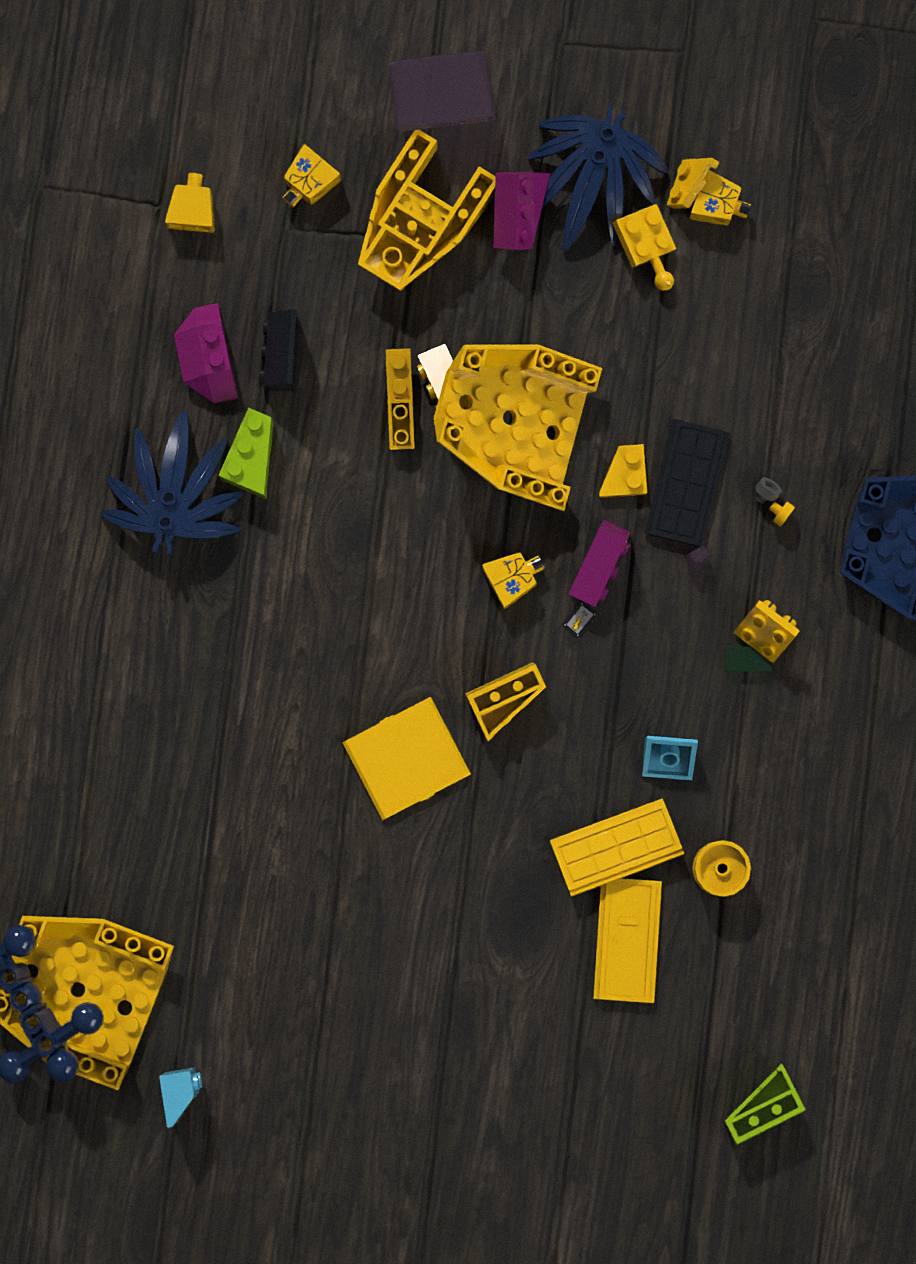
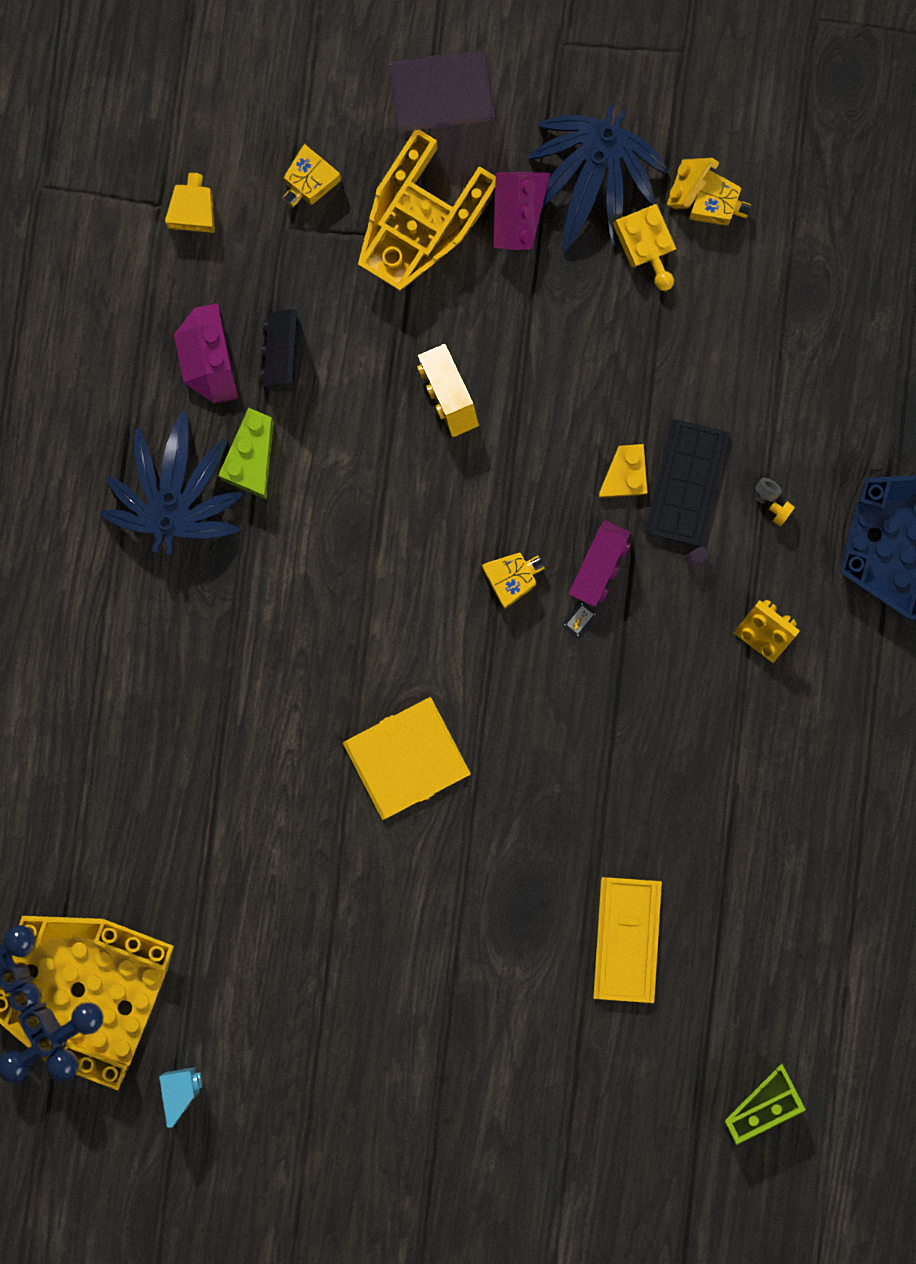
(400, 399): yellow slope -> none
(504, 697): yellow wedge -> none
(539, 391): yellow wedge -> none
(617, 847): yellow piece -> none
(669, 757): medium azure slope -> none
(707, 874): yellow wheel -> none
(744, 660): clear green tile -> none

